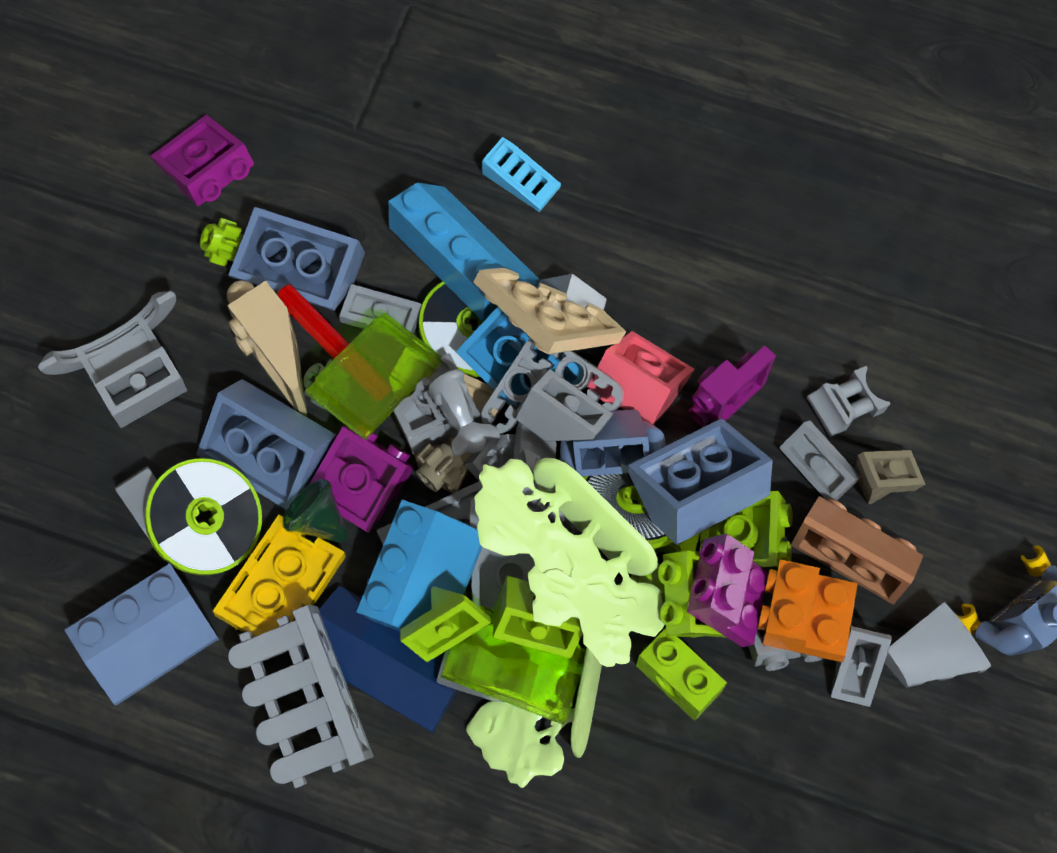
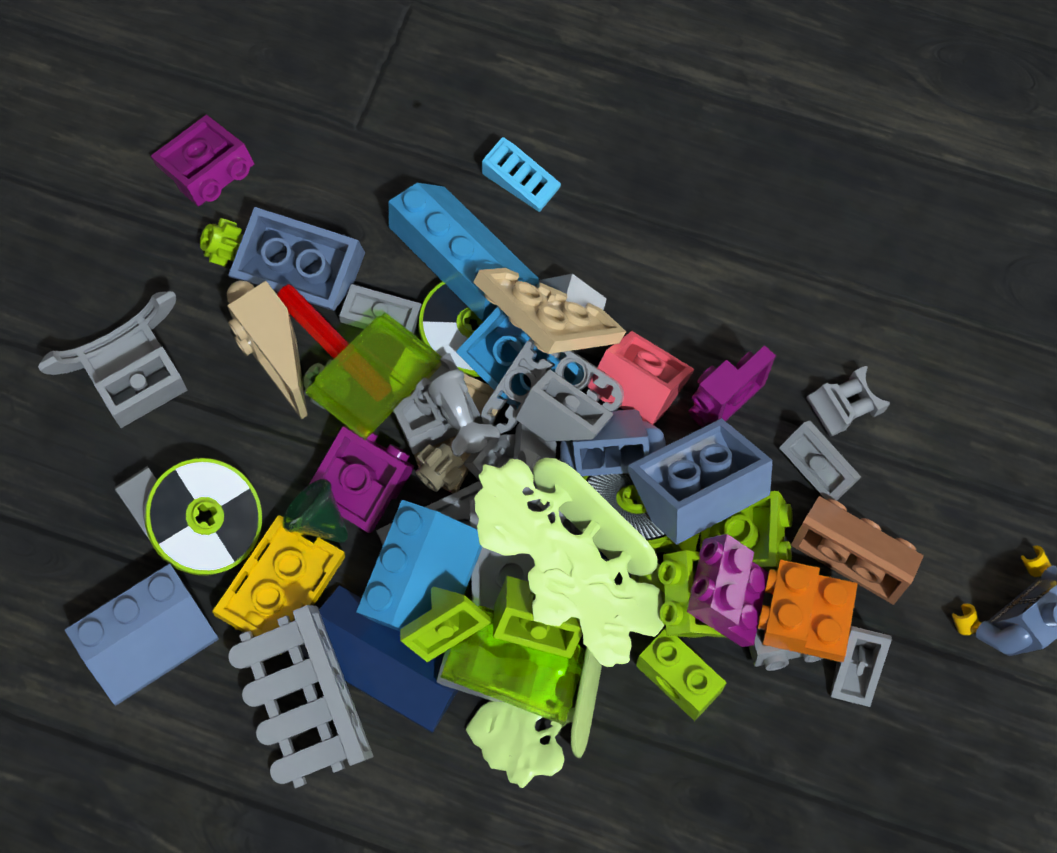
(265, 441): sand blue slope -> none
(887, 473): dark tan slope -> none
(935, 650): light grey slope -> none

